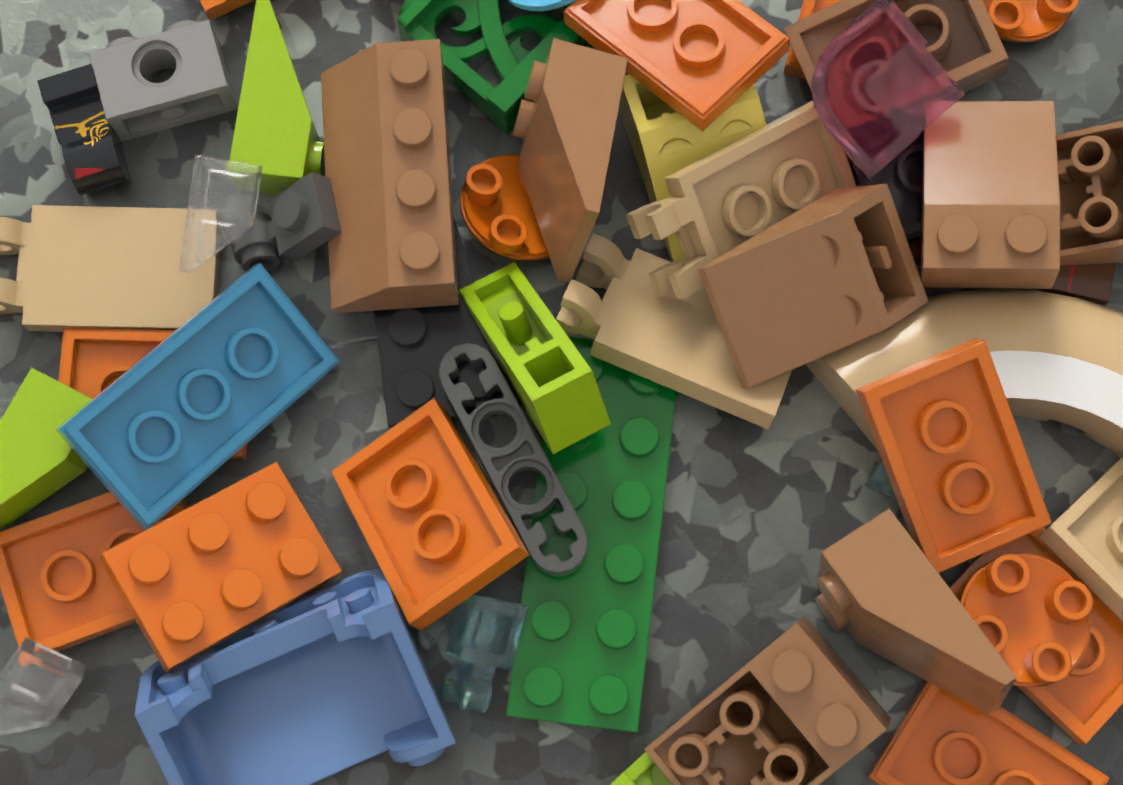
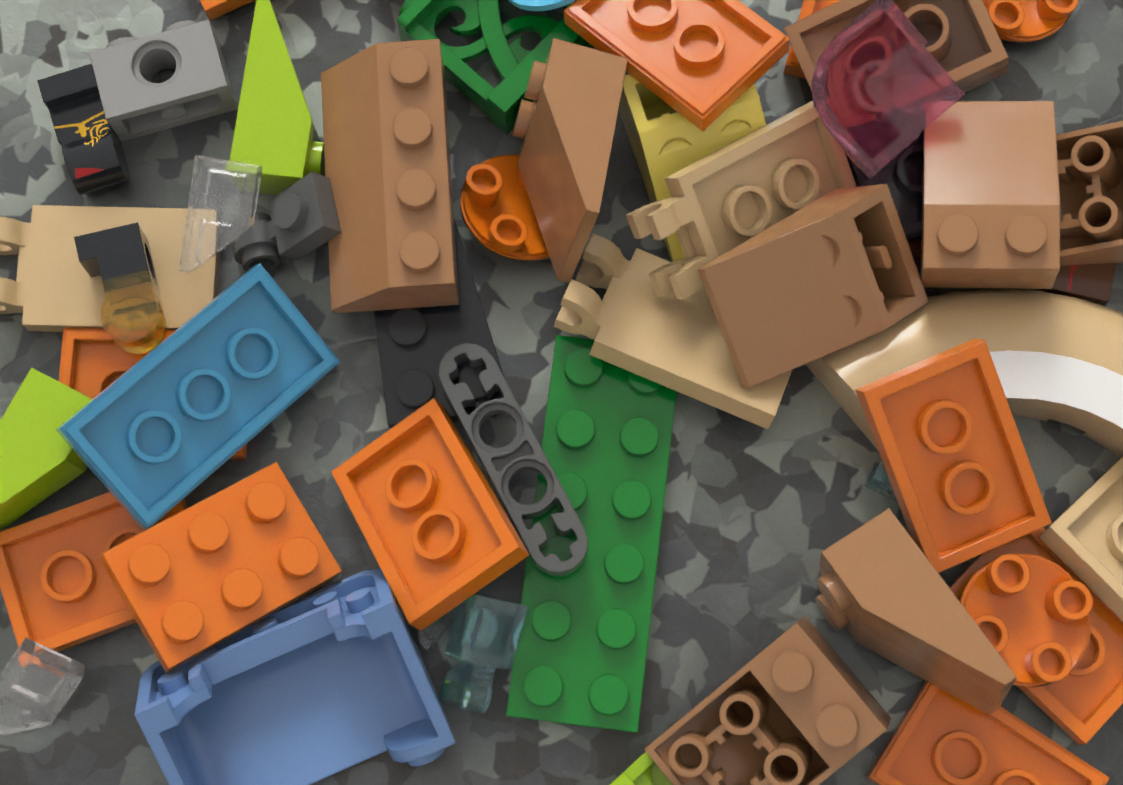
(133, 301): none -> leg
(537, 358): lime slope -> none

